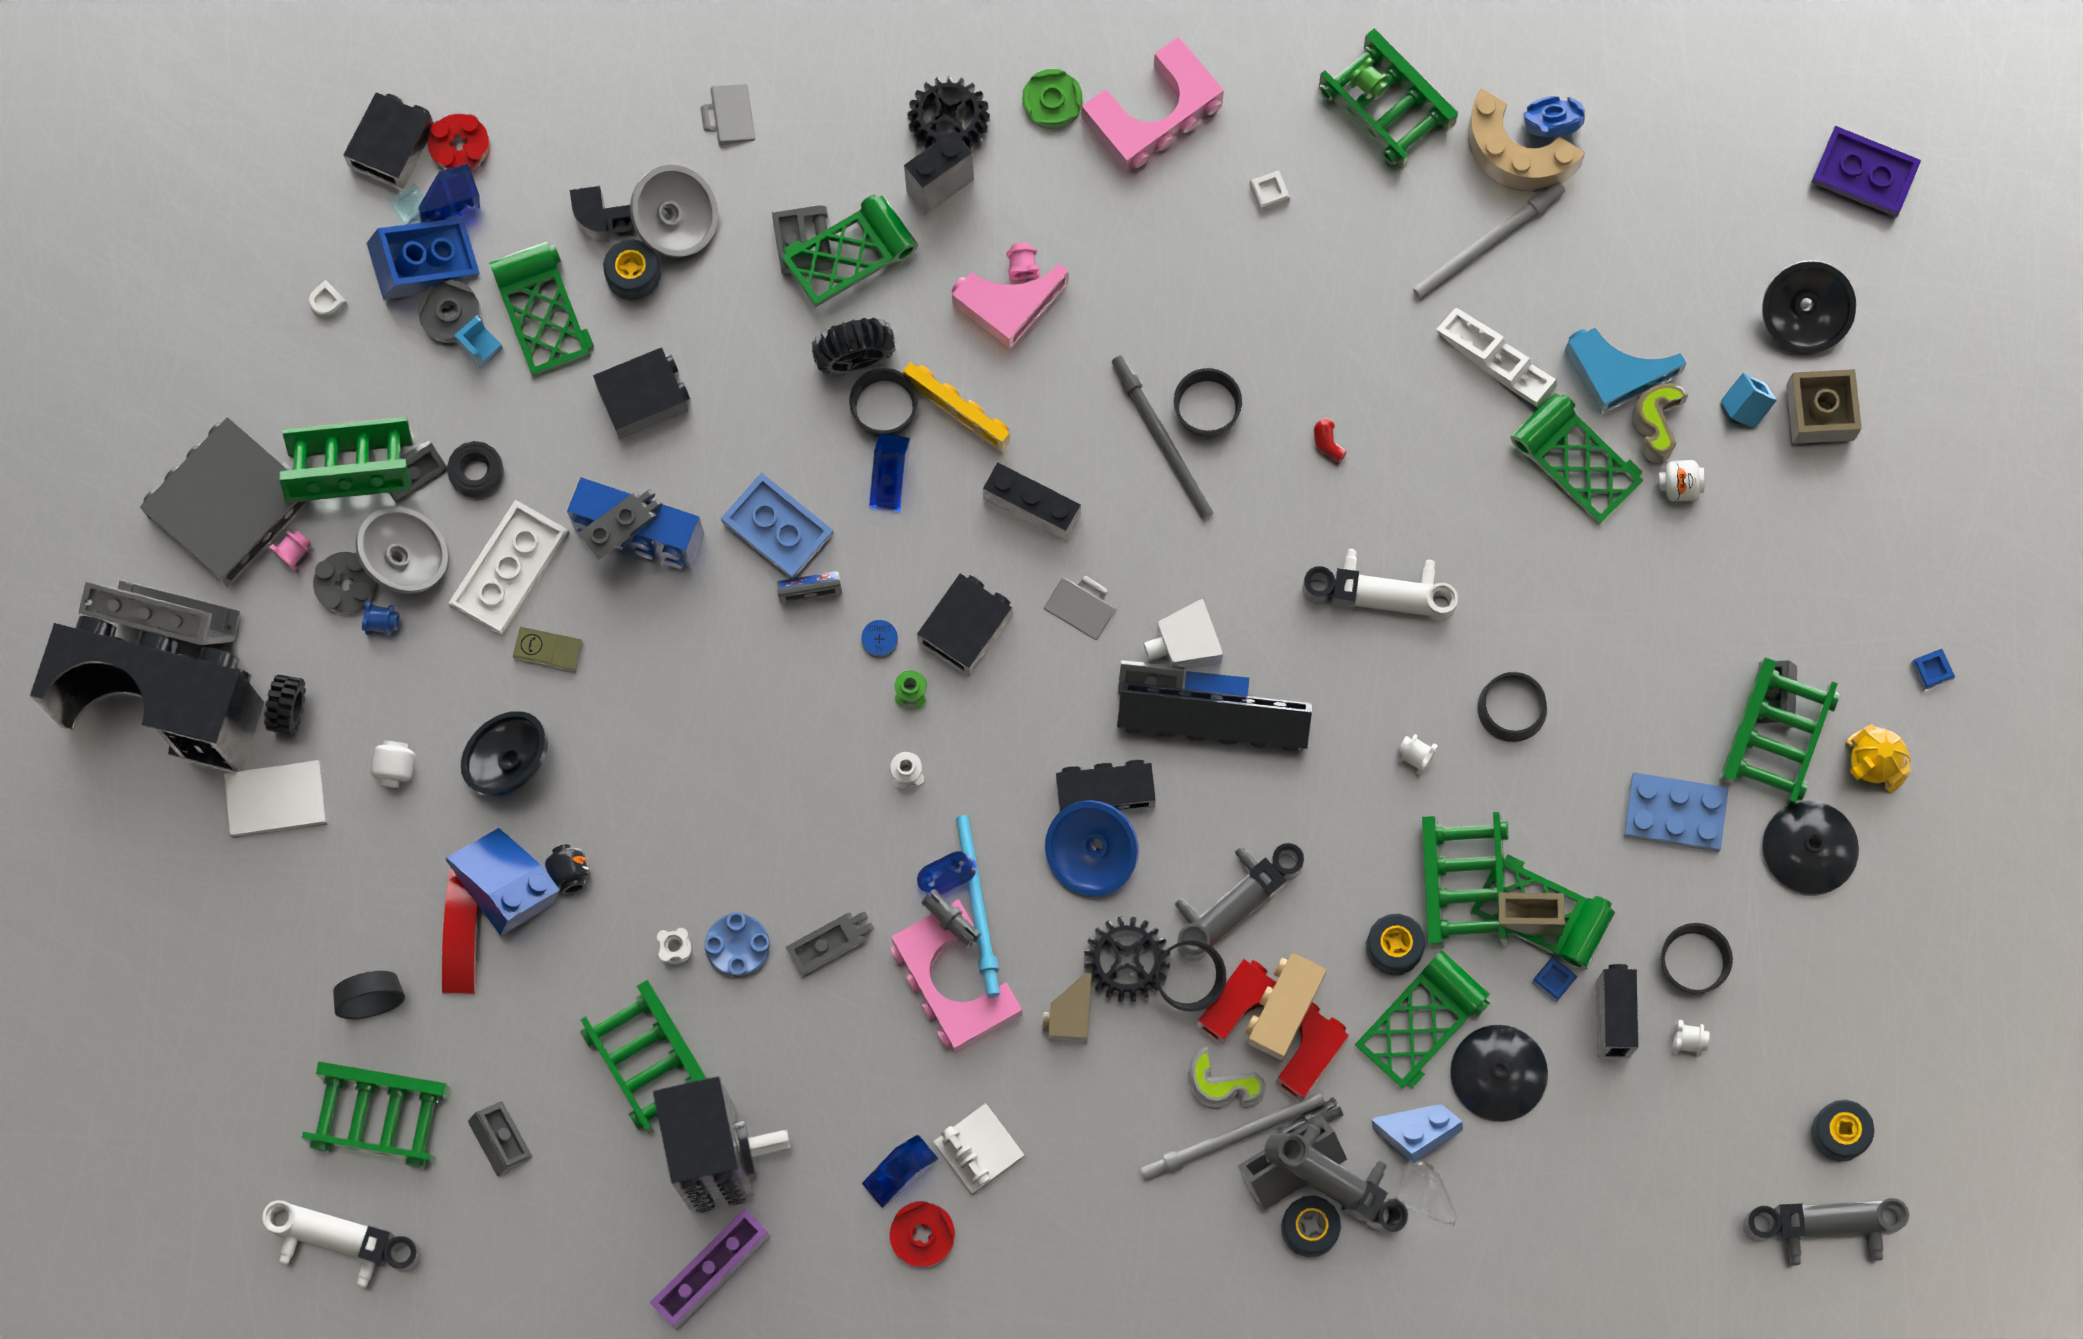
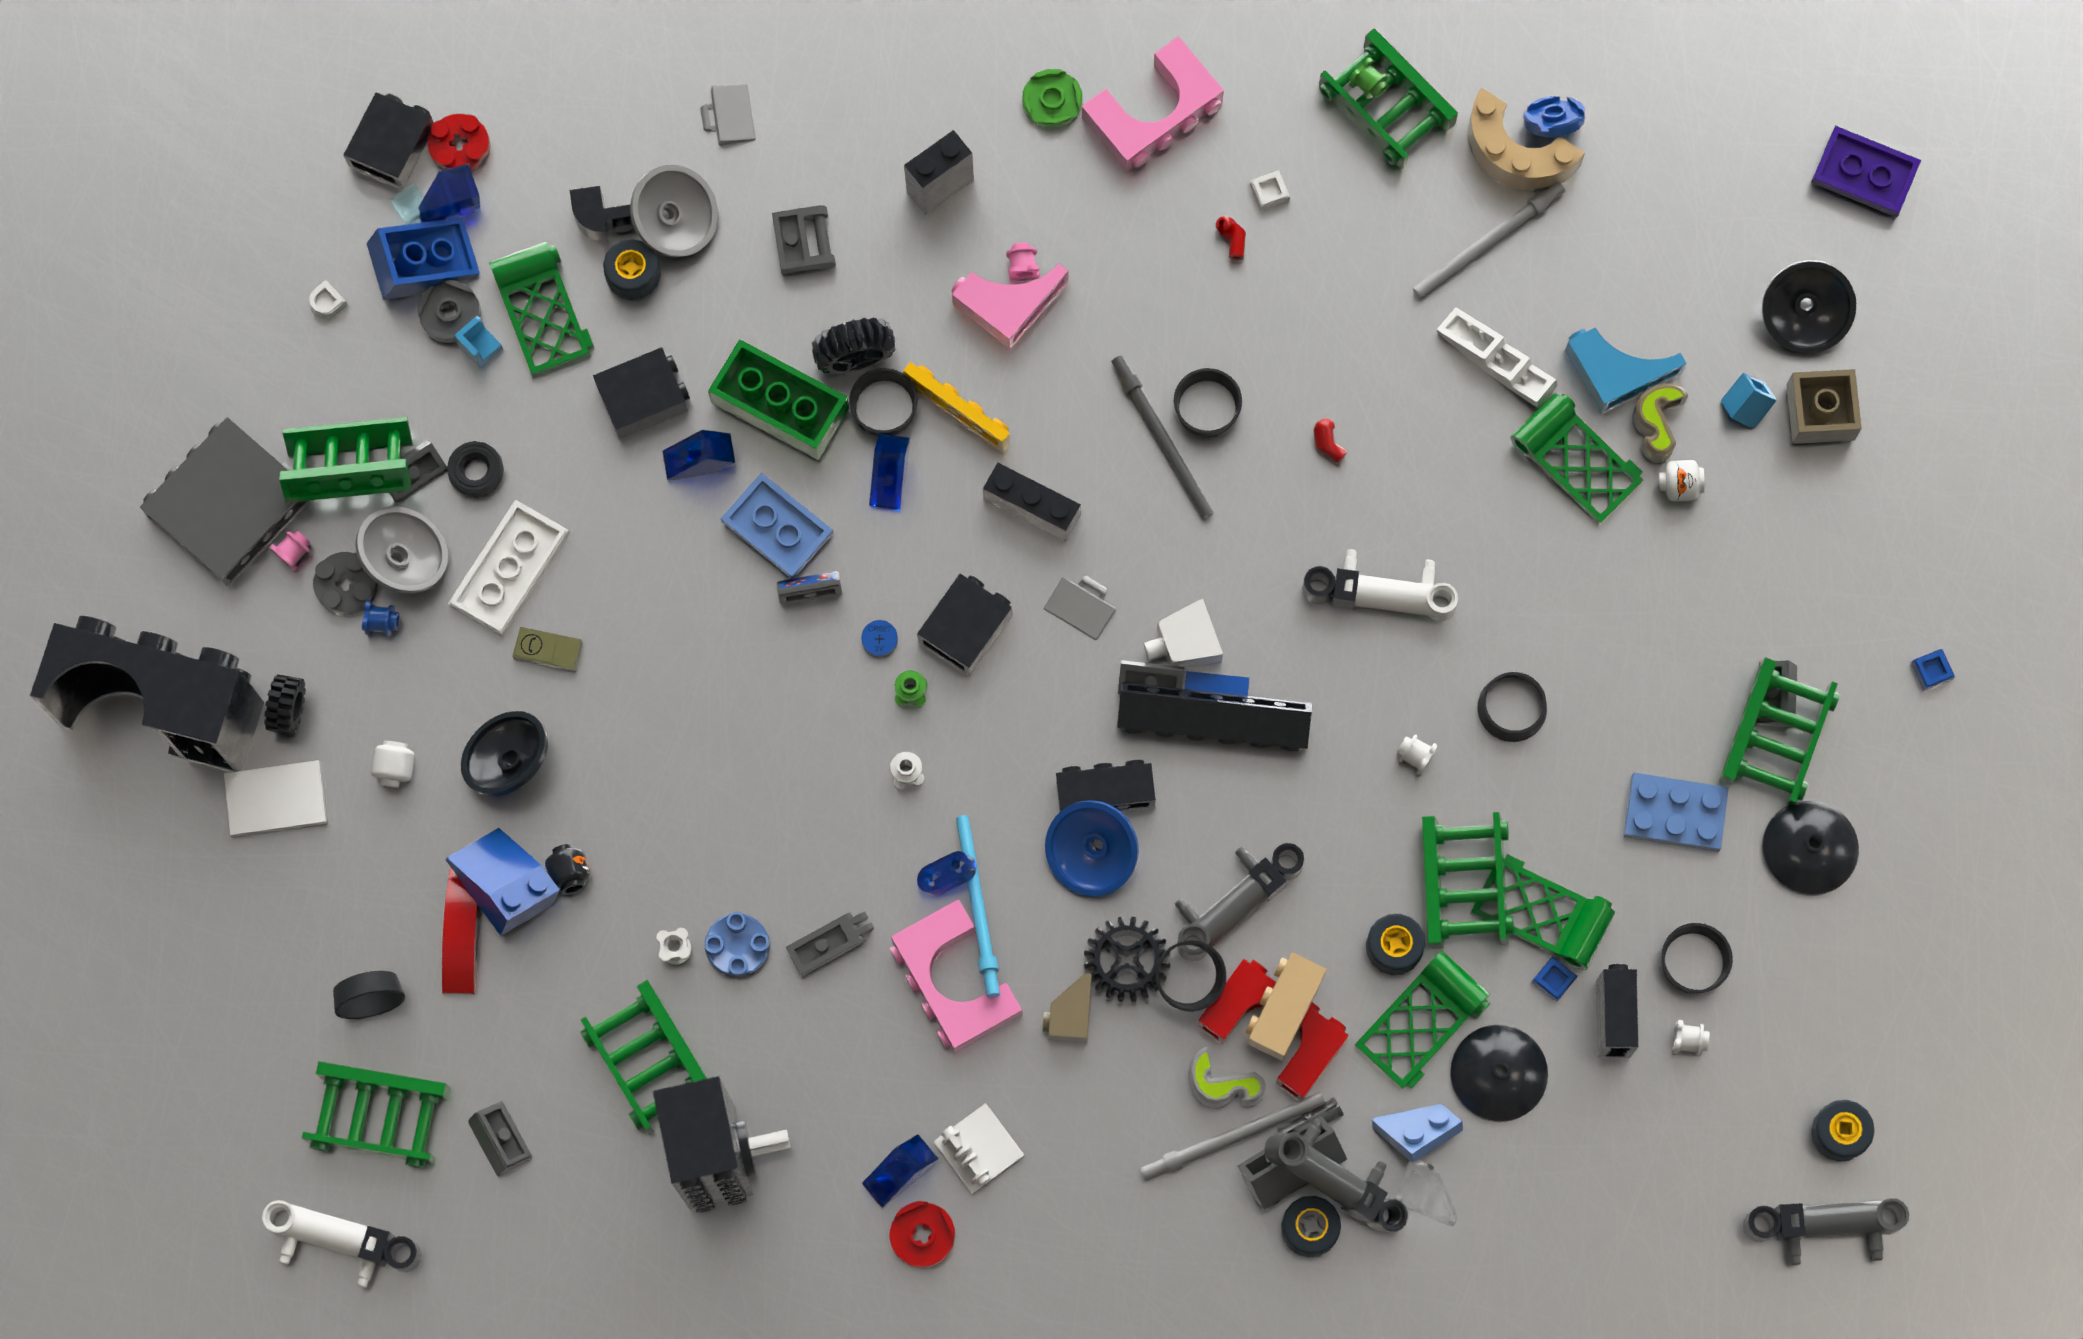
(160, 612): dark grey panel -> none
(620, 523): dark grey hinge -> none
(671, 536): blue brick -> none
(699, 455): none -> clear blue slope
(710, 1269): medium lavender brick -> none
(778, 399): none -> green brick
(882, 228): green piece -> none
(951, 918): dark grey pin -> none
(966, 100): black gear -> none
(1234, 235): none -> red arm
(1532, 913): dark tan slope -> none
(1879, 757): yellow helmet -> none

